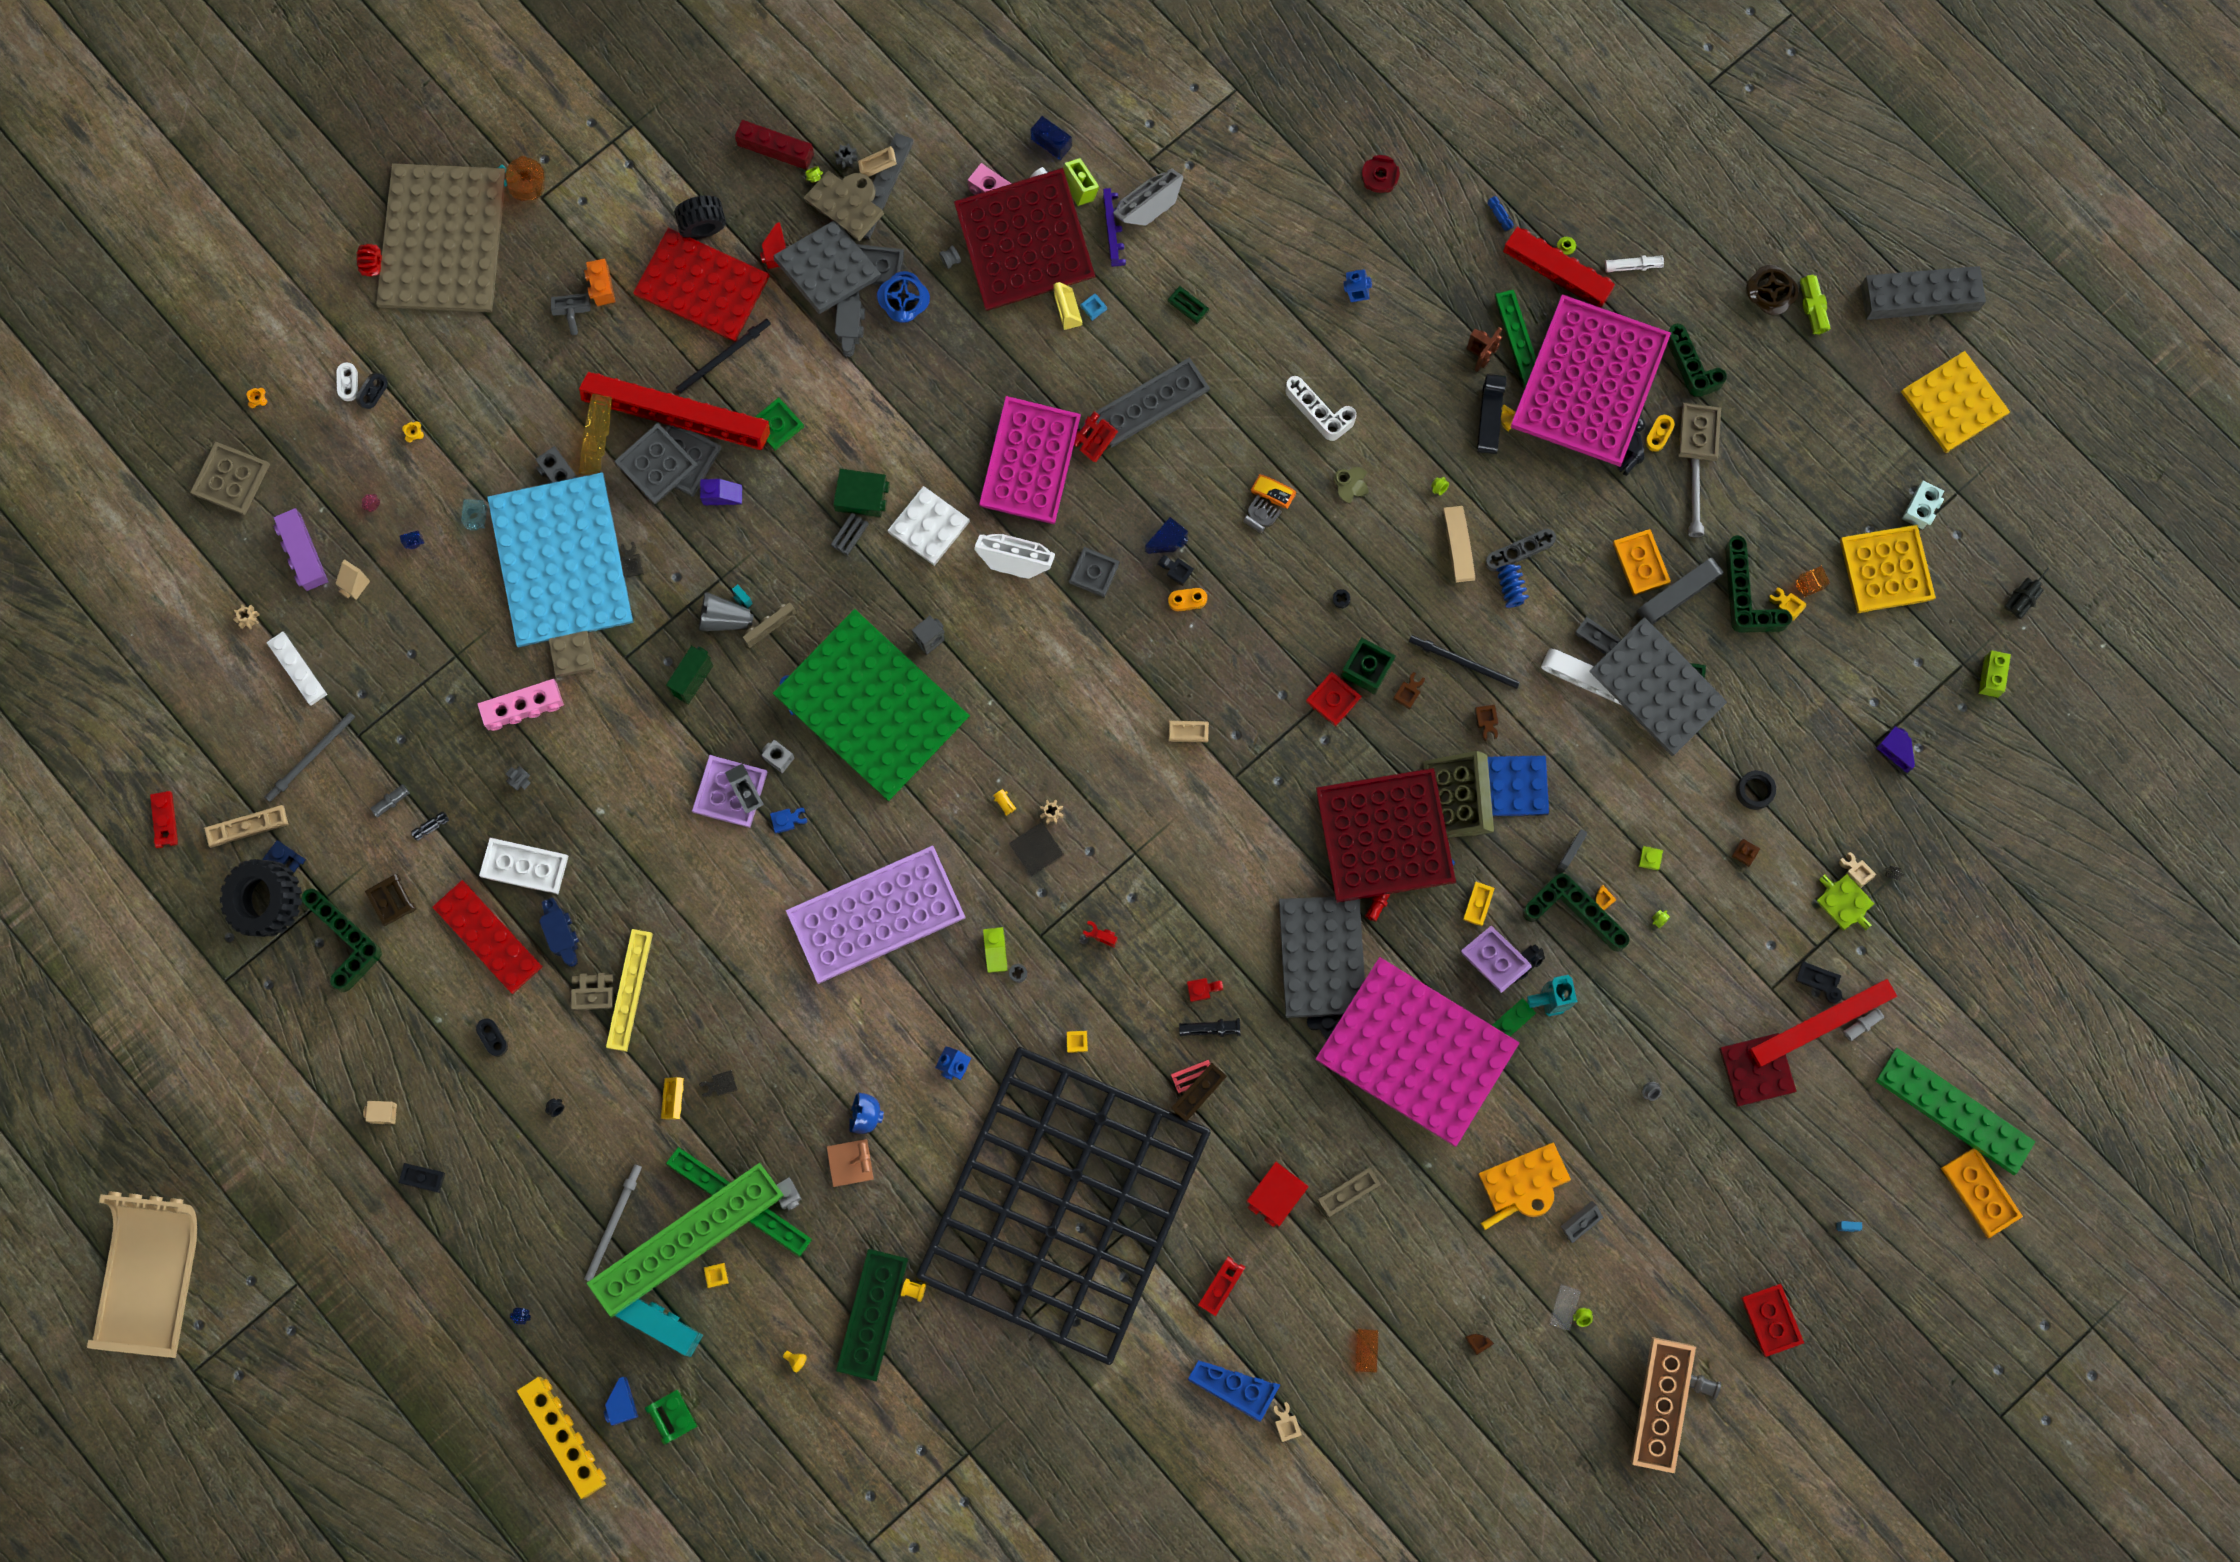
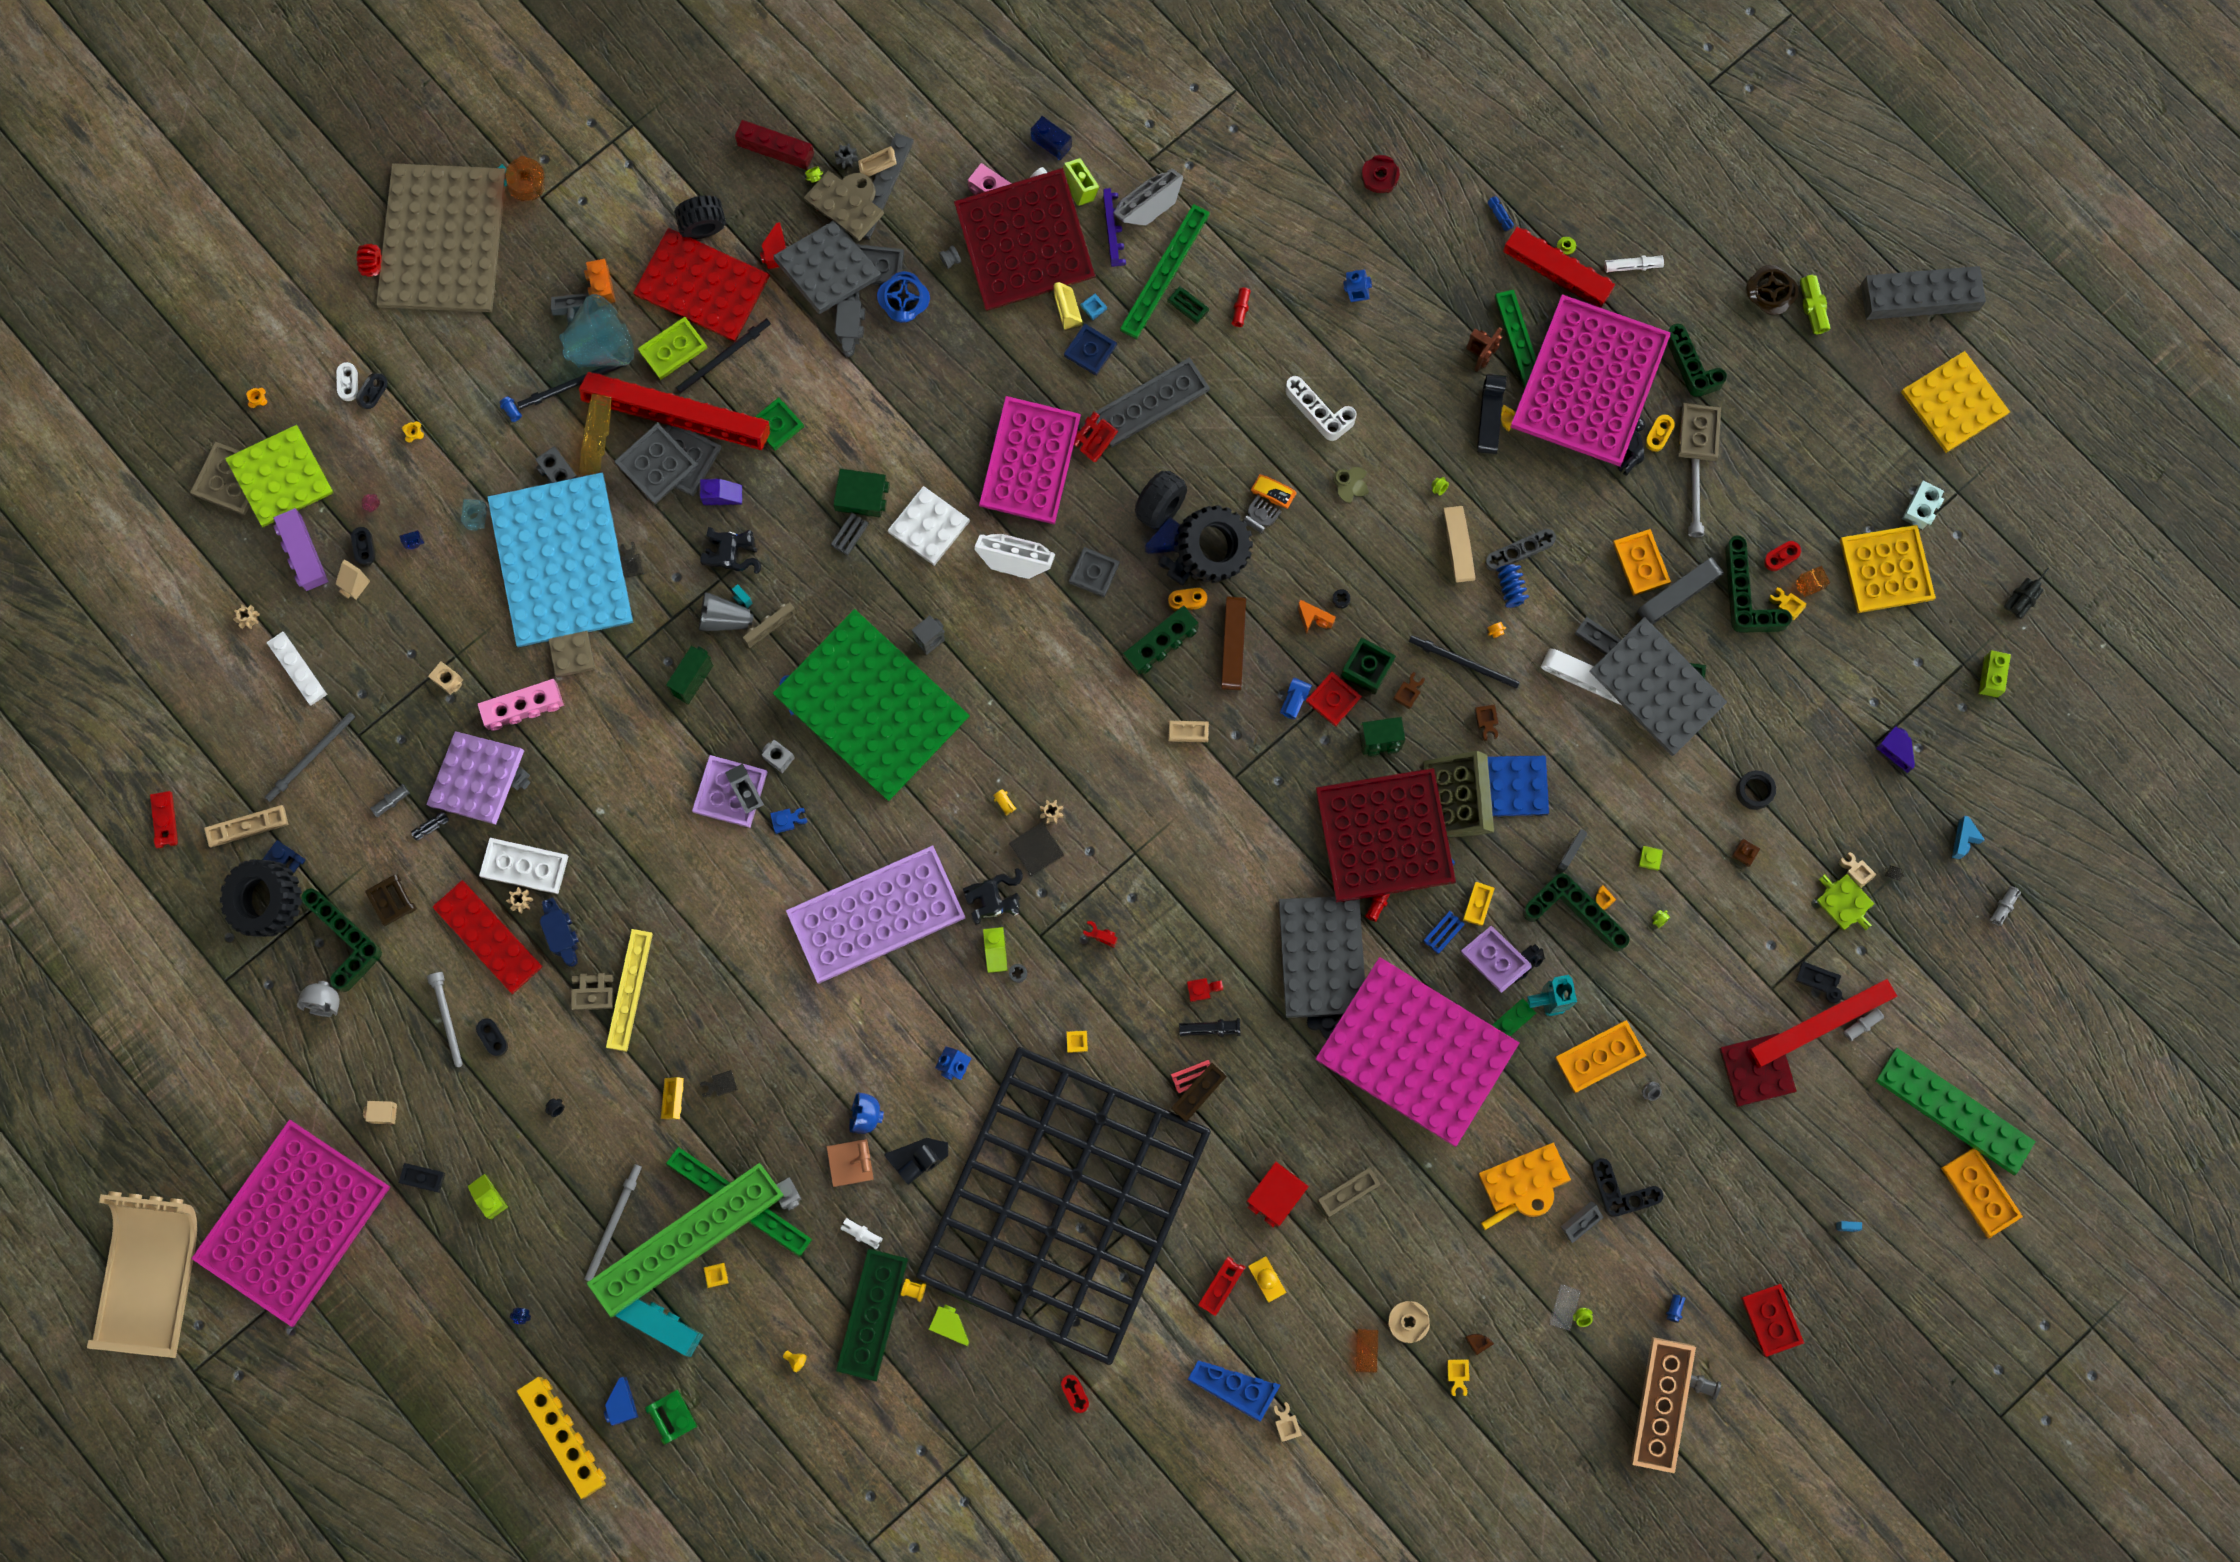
(279, 475): none -> lime plate
(291, 1223): none -> dark pink plate
(320, 999): none -> light grey cylinder
(364, 547): none -> black plate
(436, 981): none -> light grey piece
(440, 673): none -> tan brick
(475, 777): none -> lavender plate
(487, 1197): none -> lime slope
(508, 405): none -> blue pin
(520, 906): none -> tan gear
(537, 398): none -> black bar
(597, 336): none -> clear light blue cone
(672, 348): none -> lime plate
(727, 550): none -> black animal
(861, 1233): none -> white pin
(917, 1158): none -> black panel
(949, 1325): none -> lime slope
(990, 897): none -> black animal
(1070, 1396): none -> red beam
(1090, 349): none -> dark blue plate
(1160, 499): none -> black tyre
(1165, 271): none -> green plate
(1181, 618): none -> dark green brick
(1233, 643): none -> reddish brown beam
(1236, 537): none -> black tyre
(1241, 307): none -> red pin
(1267, 1279): none -> yellow tile
(1296, 695): none -> blue piece
(1309, 613): none -> orange slope
(1382, 736): none -> dark green brick
(1420, 1321): none -> tan plate
(1454, 920): none -> blue tile
(1458, 1372): none -> yellow plate
(1496, 630): none -> light orange plate
(1600, 1056): none -> light orange plate
(1616, 1196): none -> black beam
(1675, 1309): none -> blue pin
(1781, 556): none -> red plate
(1965, 833): none -> dark azure slope
(2005, 906): none -> light grey pin

